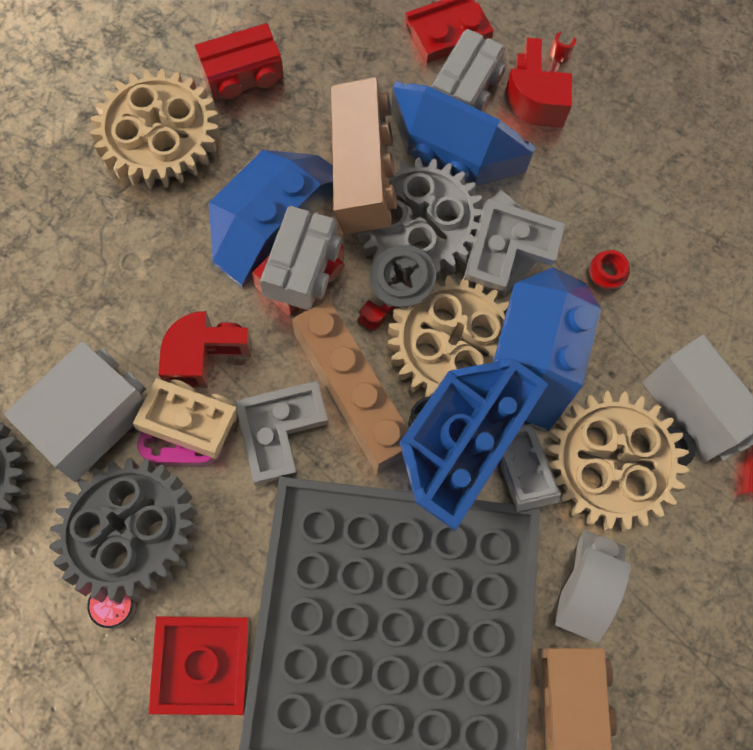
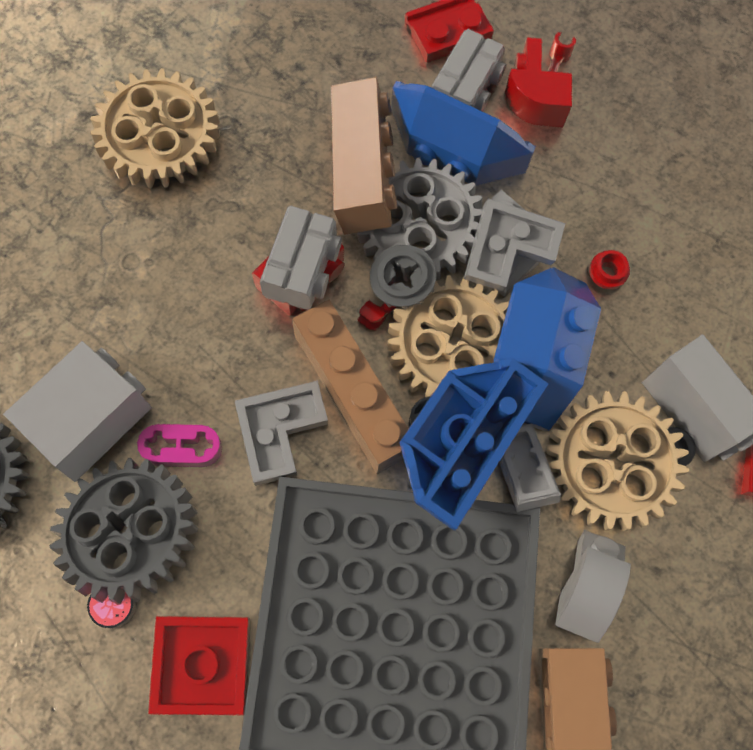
(186, 417): tan bracket -> none
(192, 342): red brick -> none
(240, 61): red brick -> none
(253, 205): blue wedge -> none

